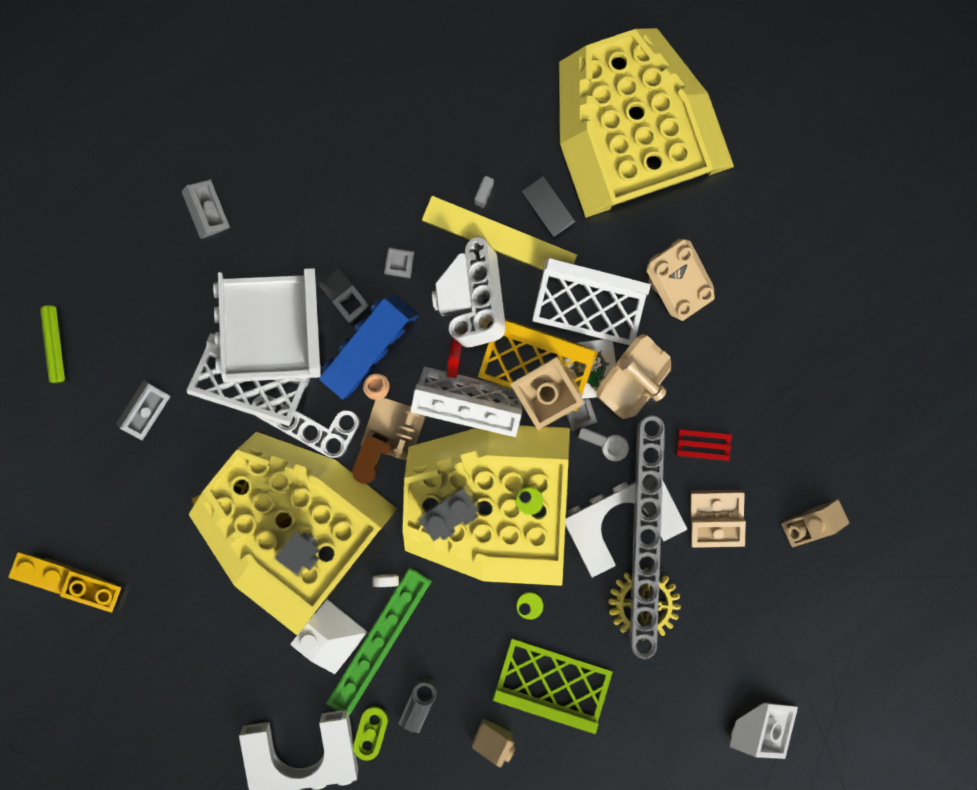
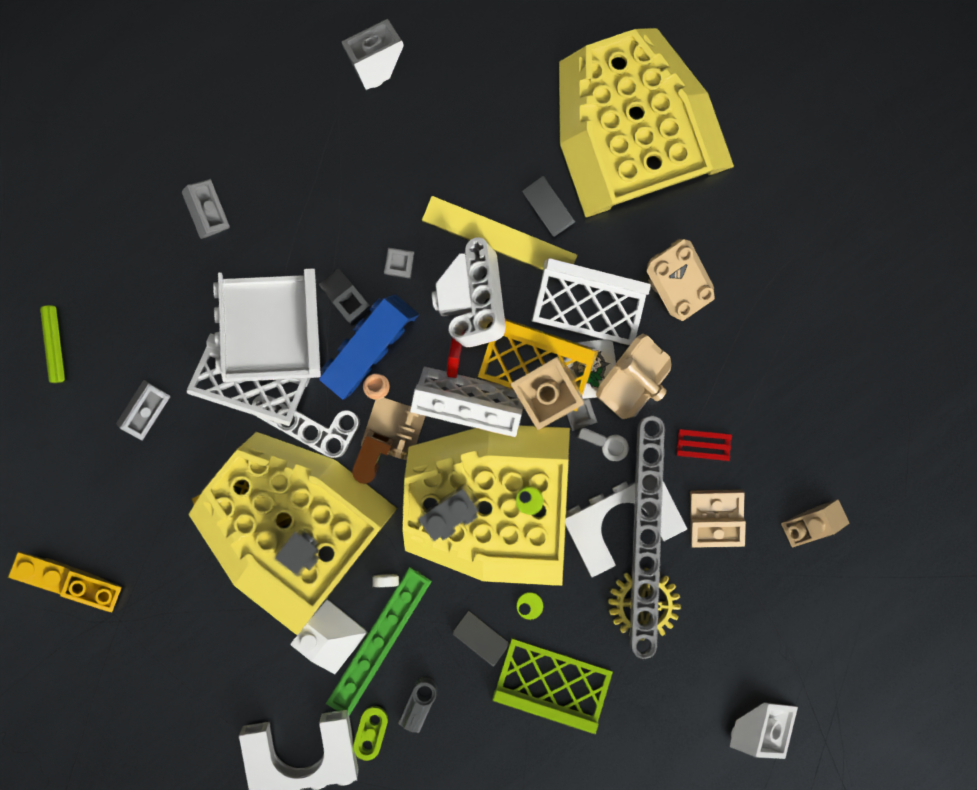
(374, 53): none -> white slope
(480, 638): none -> dark grey slope
(483, 191): light grey tile -> none
(494, 743): tan slope -> none

